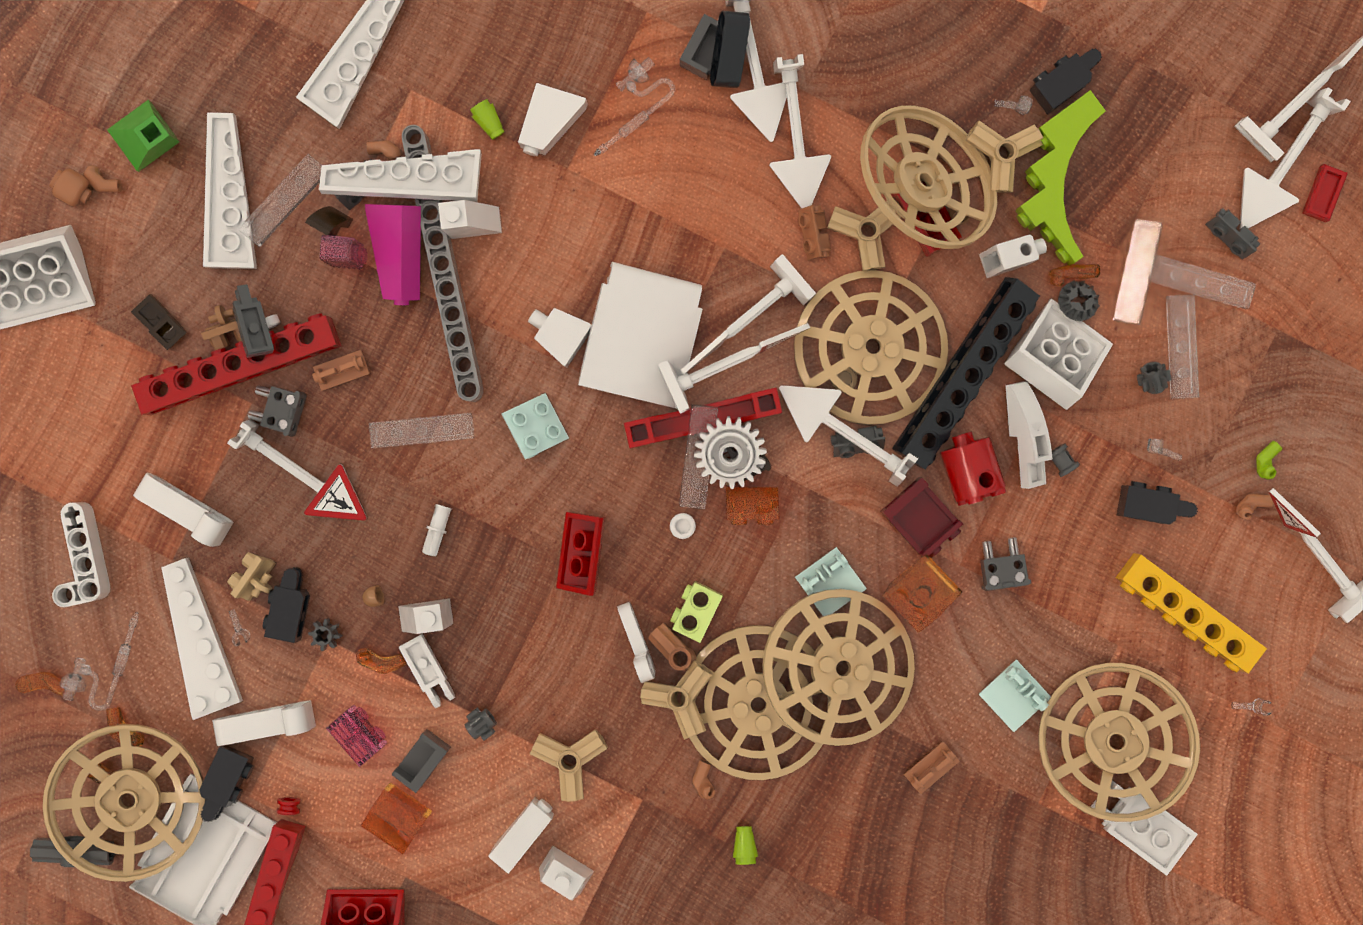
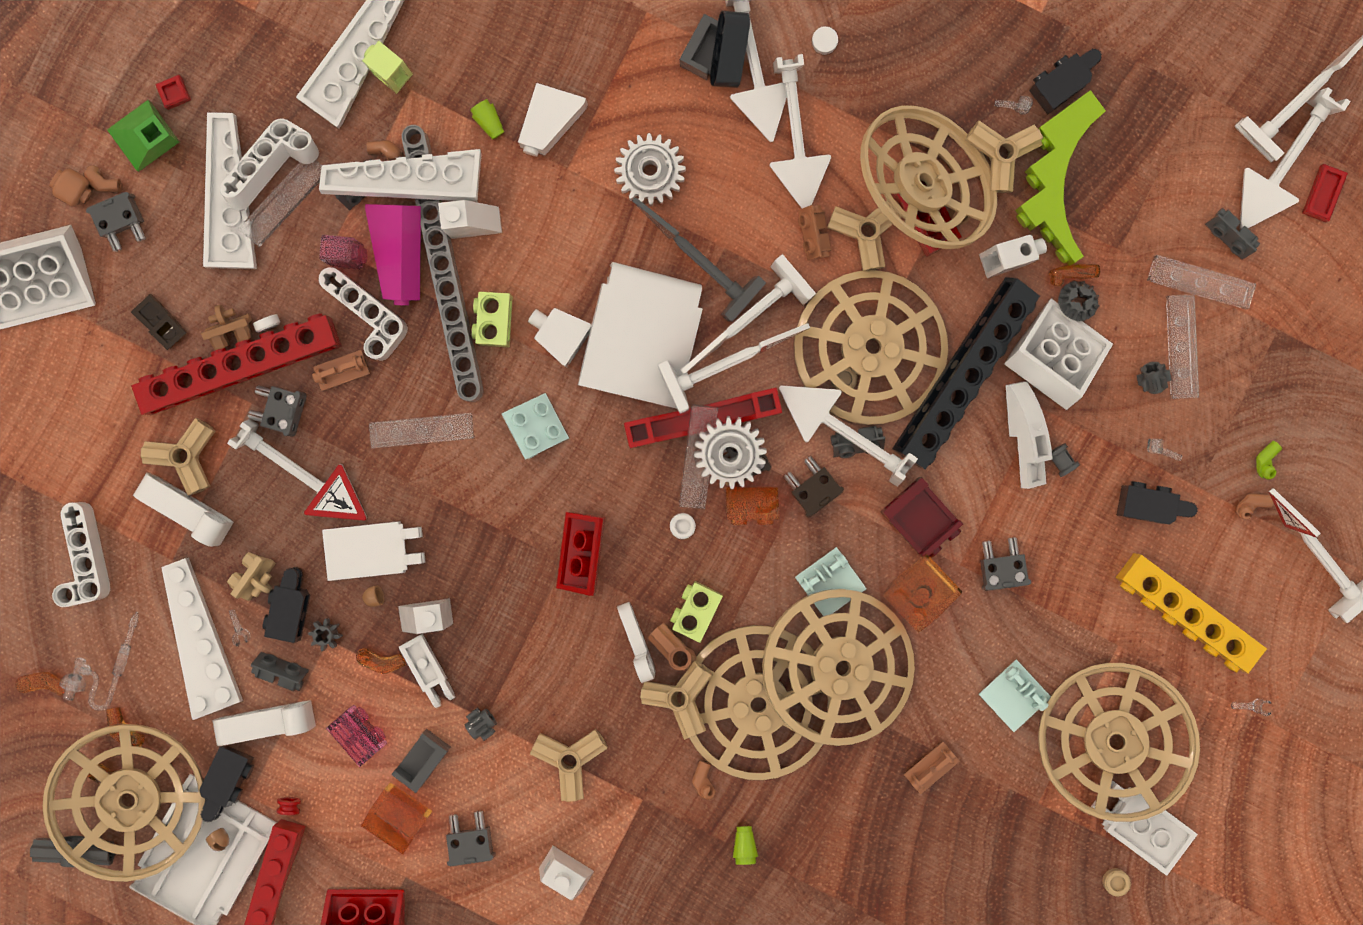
(116, 213): none -> dark grey piece
(167, 454): none -> tan piece
(173, 92): none -> red tile
(218, 840): none -> medium nougat hinge
(251, 323): dark grey hinge -> none
(264, 159): none -> white beam
(269, 666): none -> dark grey hinge
(329, 220): dark brown slope -> none
(361, 308): none -> white beam
(369, 550): none -> white tile
(387, 66): none -> yellowish green brick
(436, 530): white axle -> none
(470, 847): none -> dark grey piece
(500, 319): none -> yellowish green brick
(521, 834): white slope -> none
(638, 74): clear piece -> none
(648, 153): none -> white gear
(740, 295): none -> dark grey piece
(818, 493): none -> dark brown piece
(824, 40): none -> white tile
(972, 469): red cylinder -> none
(1116, 882): none -> tan tile
(1138, 272): clear tile -> none

